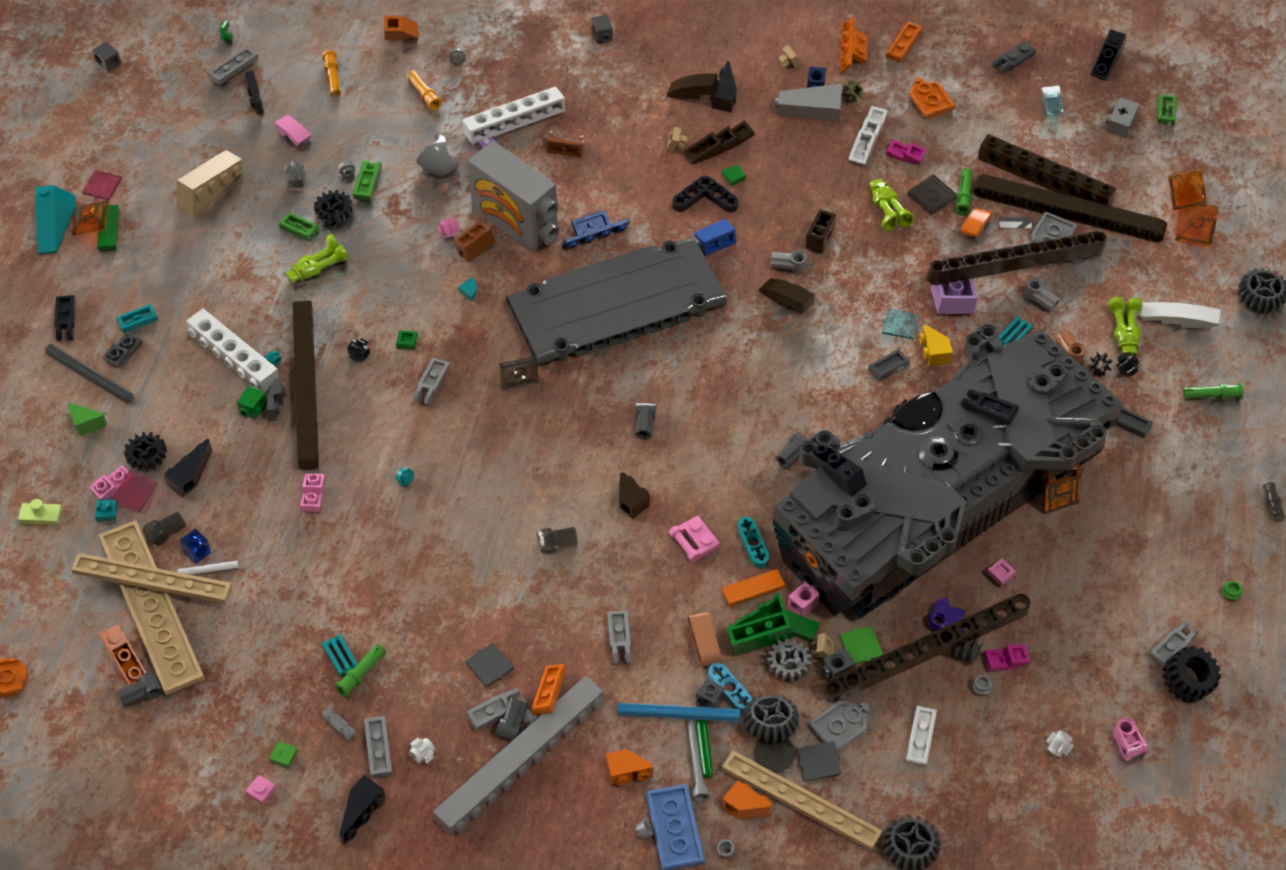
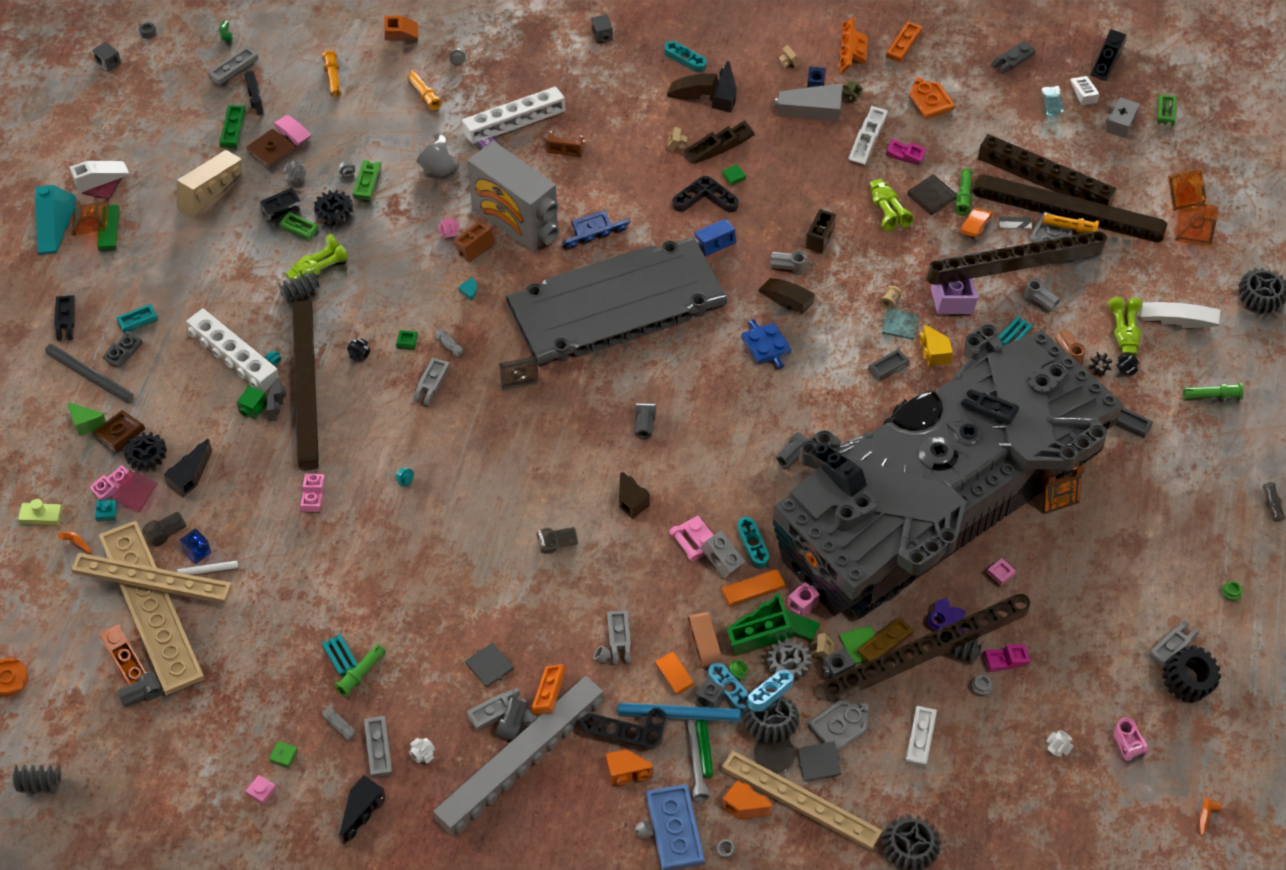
(36, 780): none -> dark grey piece
(75, 539): none -> orange bar
(96, 173): none -> white slope
(118, 430): none -> reddish brown plate
(147, 30): none -> dark grey tile
(232, 126): none -> green tile
(271, 148): none -> reddish brown plate
(279, 202): none -> black hinge
(299, 287): none -> dark grey piece
(449, 342): none -> light grey axle
(602, 654): none -> light grey hinge
(623, 727): none -> black beam
(674, 673): none -> orange slope
(675, 50): none -> teal beam
(723, 554): none -> light grey brick
(738, 669): none -> bright green plate
(766, 343): none -> blue plate
(772, 683): none -> medium azure beam
(885, 640): none -> pearl gold tile
(889, 296): none -> tan bush
(1068, 223): none -> light orange pin
(1091, 93): none -> white slope
(1205, 813): none -> orange bar

